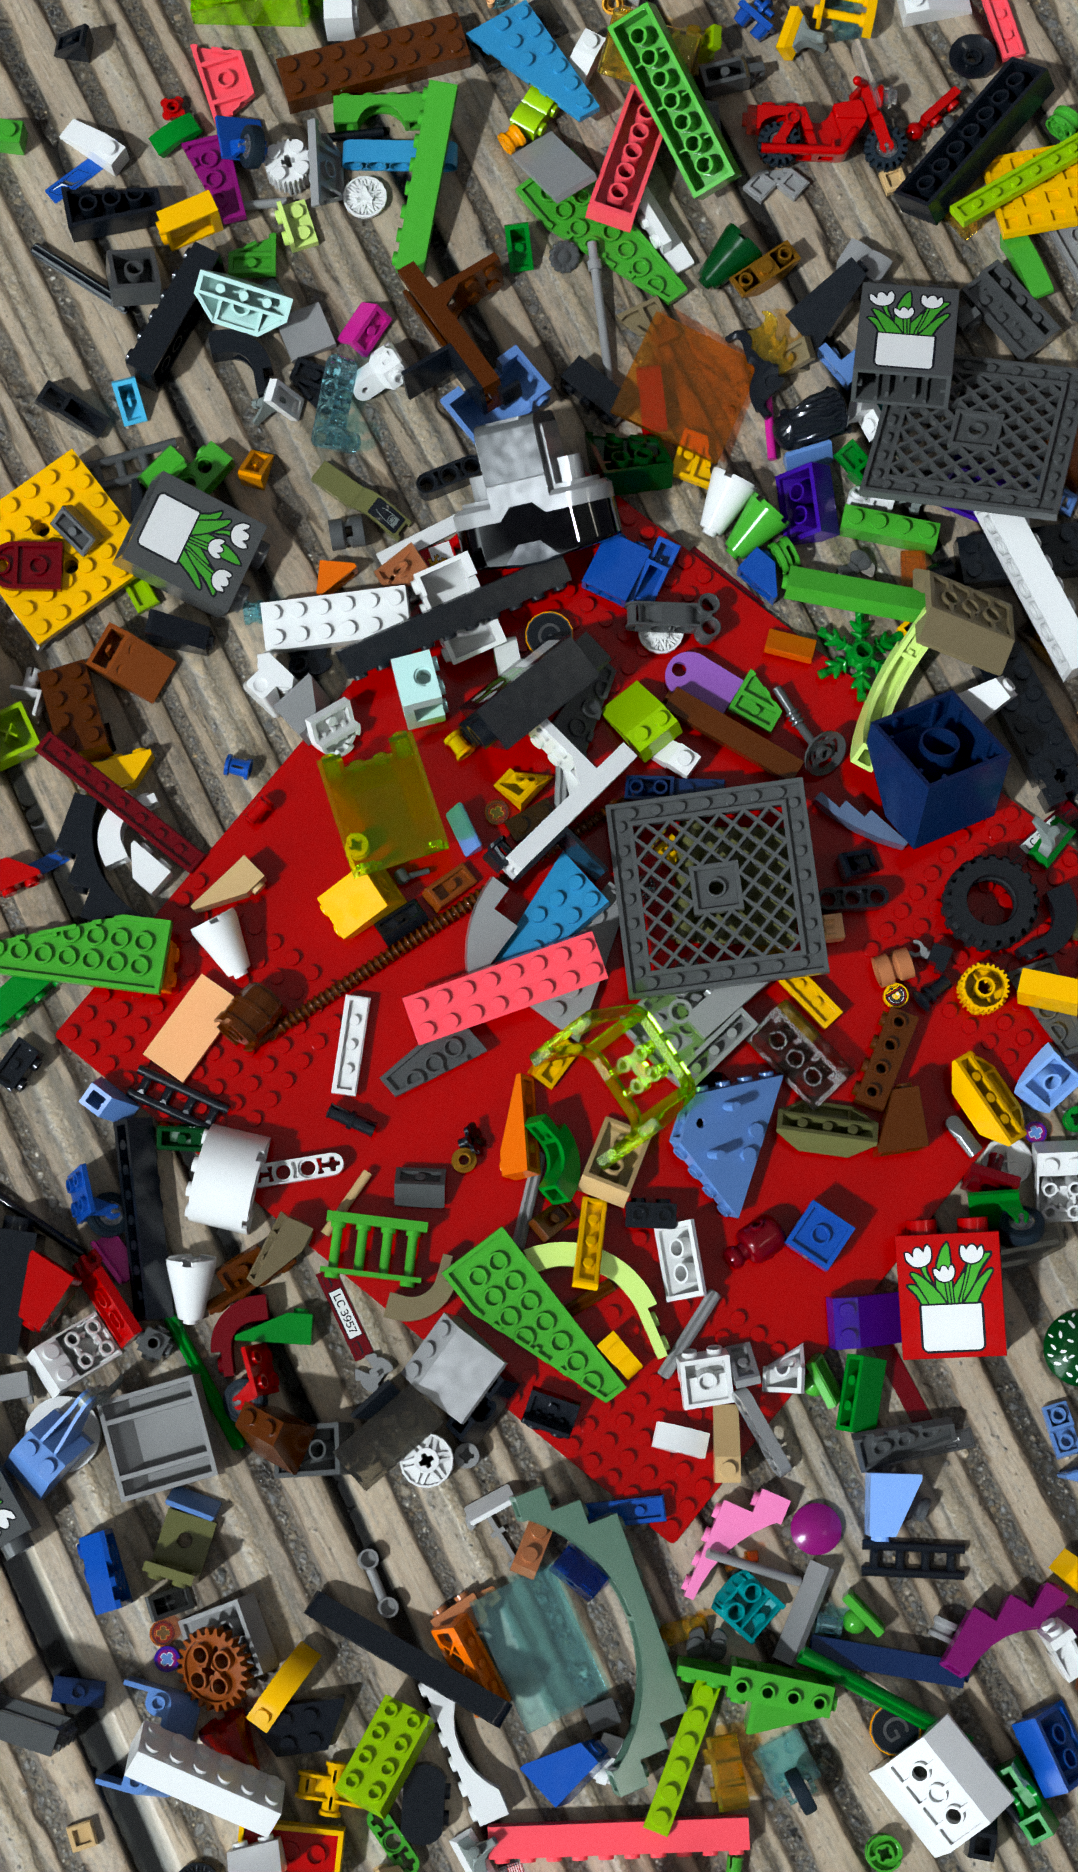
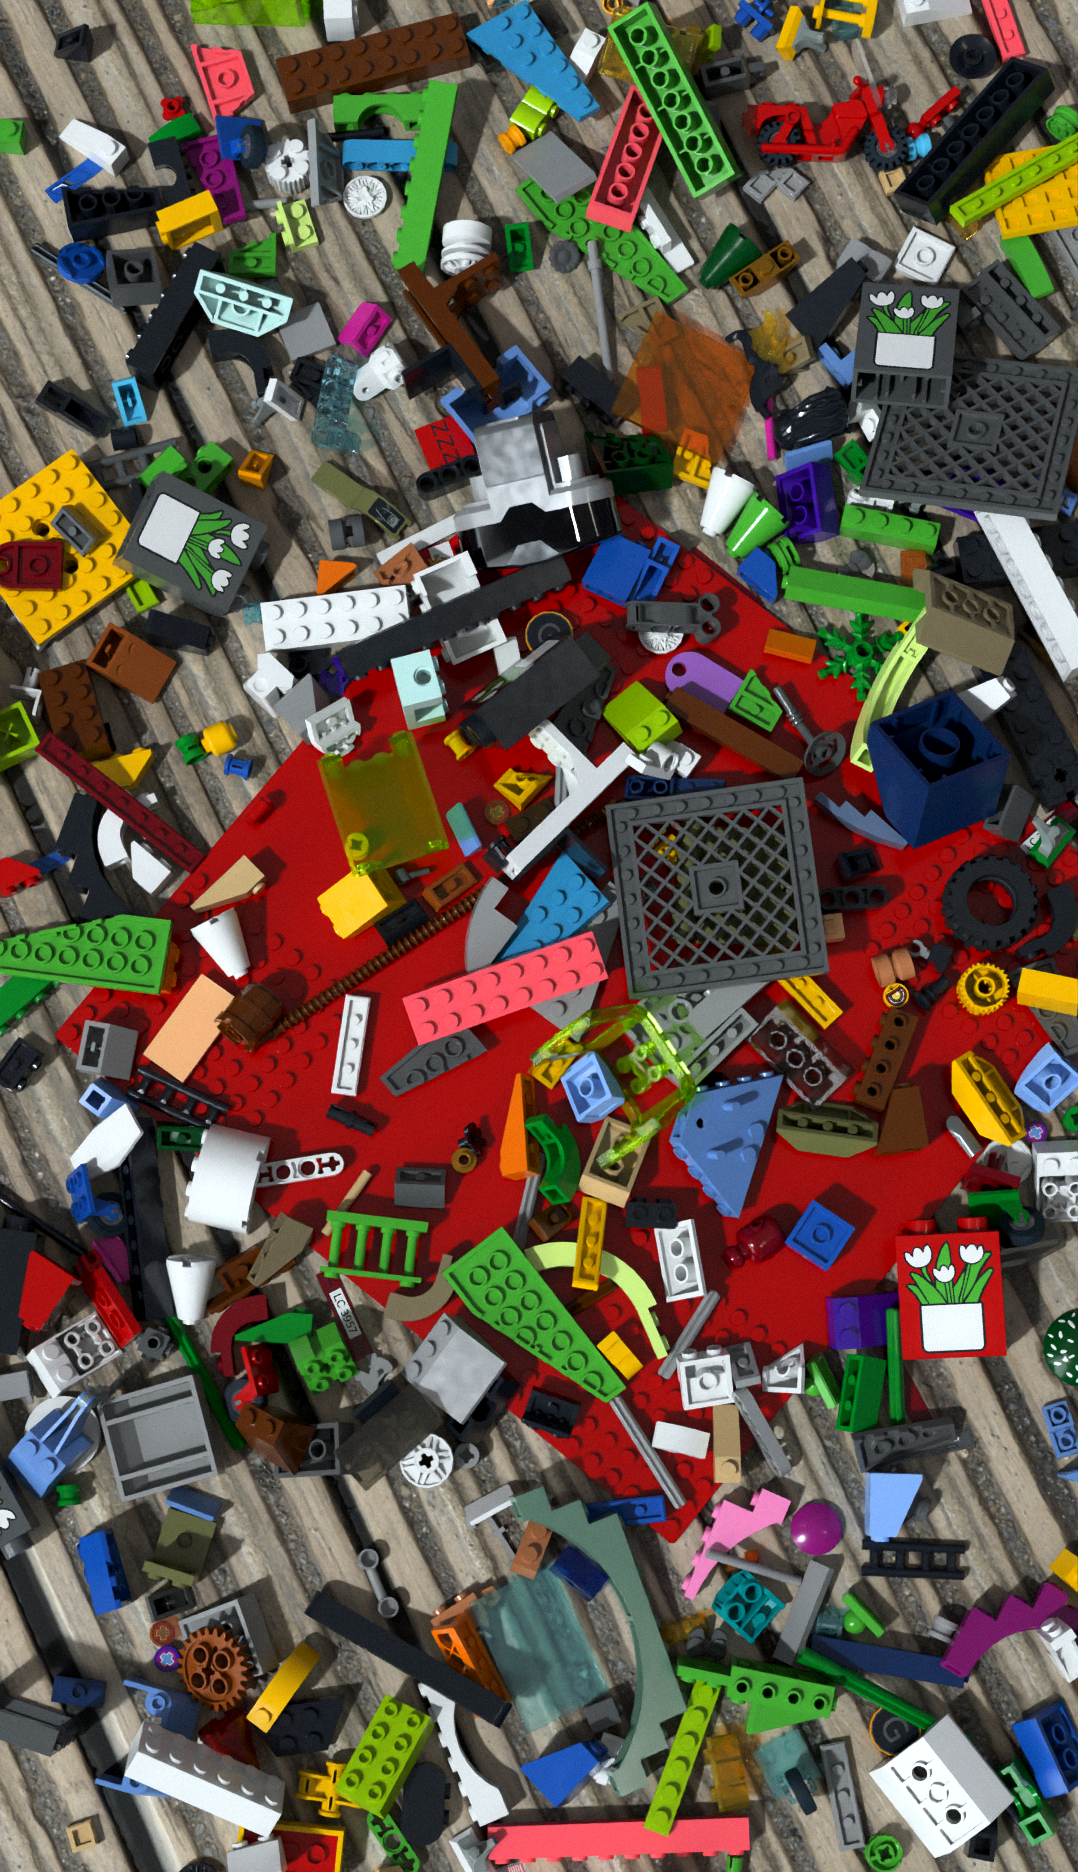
(69, 1495): none -> green wheel
(80, 263): none -> blue tile
(107, 1050): none -> light grey slope
(108, 1143): none -> white piece
(124, 438): none -> black beam
(167, 155): none -> black arch
(191, 748): none -> green wheel
(219, 738): none -> yellow head
(323, 1358): none -> bright green brick
(334, 683): none -> dark purple piece
(443, 442): none -> red tile
(464, 245): none -> white wheel
(591, 1088): none -> light blue slope
(648, 1452): none -> light grey axle
(656, 762): none -> white plate
(842, 1795): none -> light grey tile
(895, 1367): none -> green axle
(918, 147): none -> medium azure wheel
(923, 257): none -> white tile
(1010, 813): none -> dark grey brick

